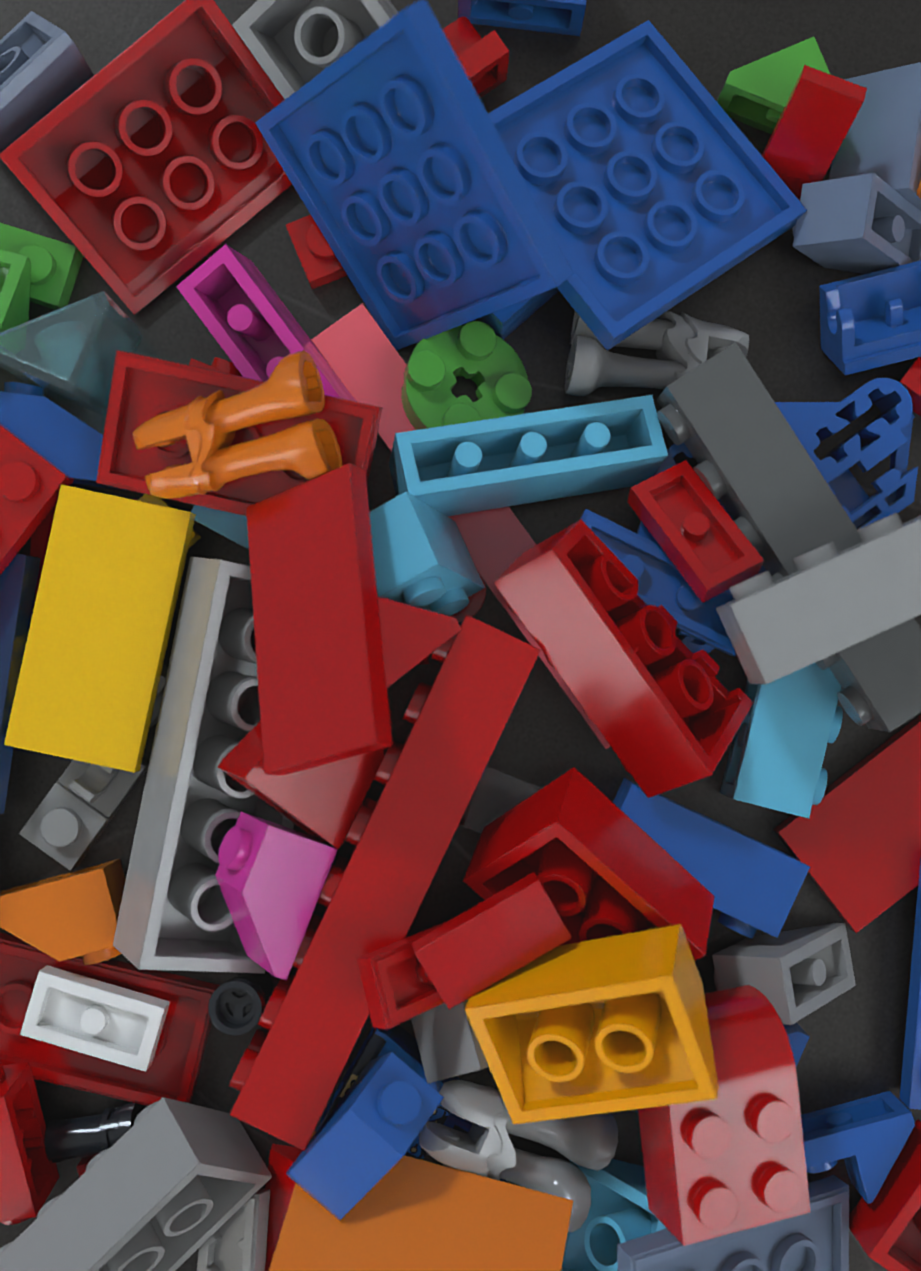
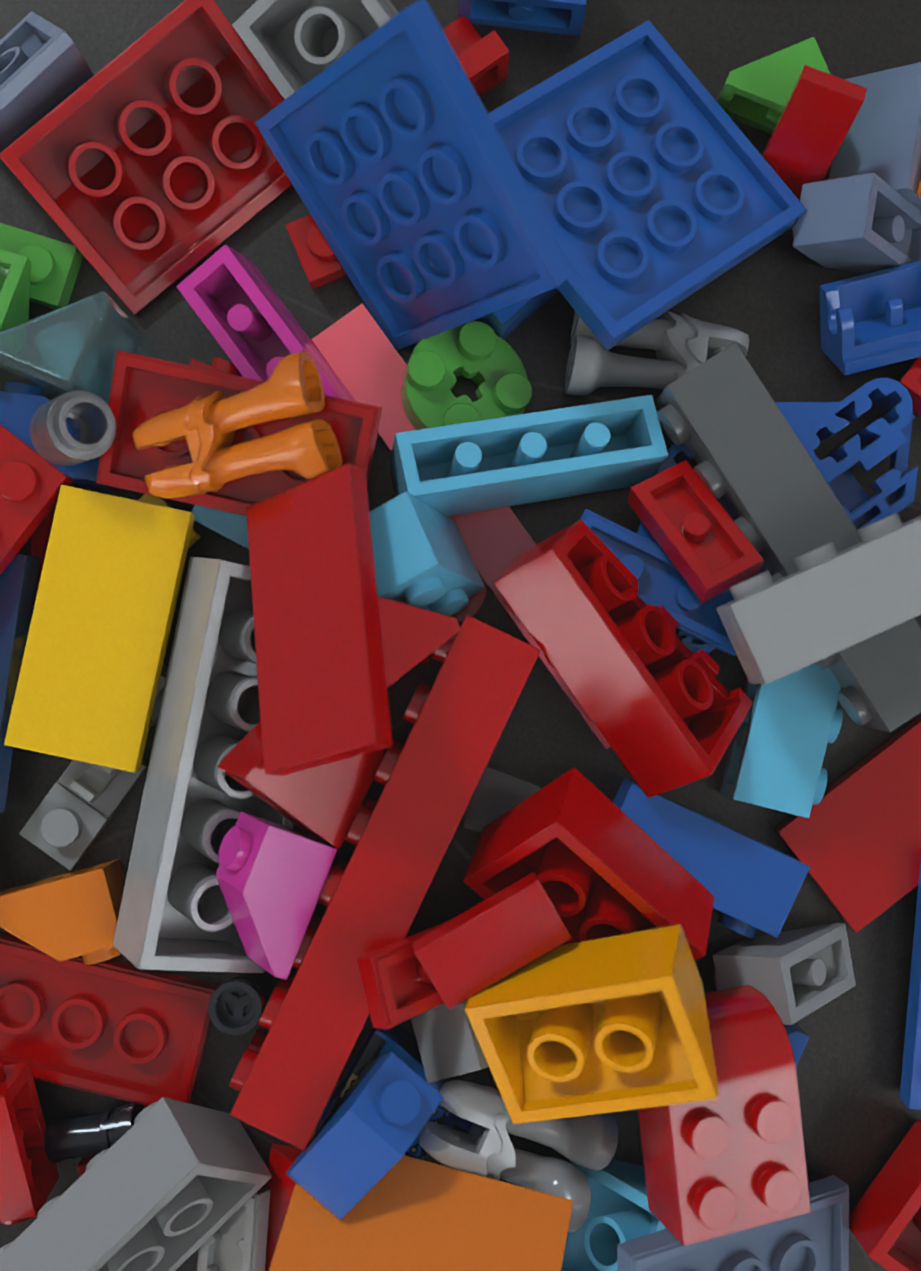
(91, 426): none -> flat silver brick
(95, 1018): white plate -> none
(861, 1132): blue slope -> none

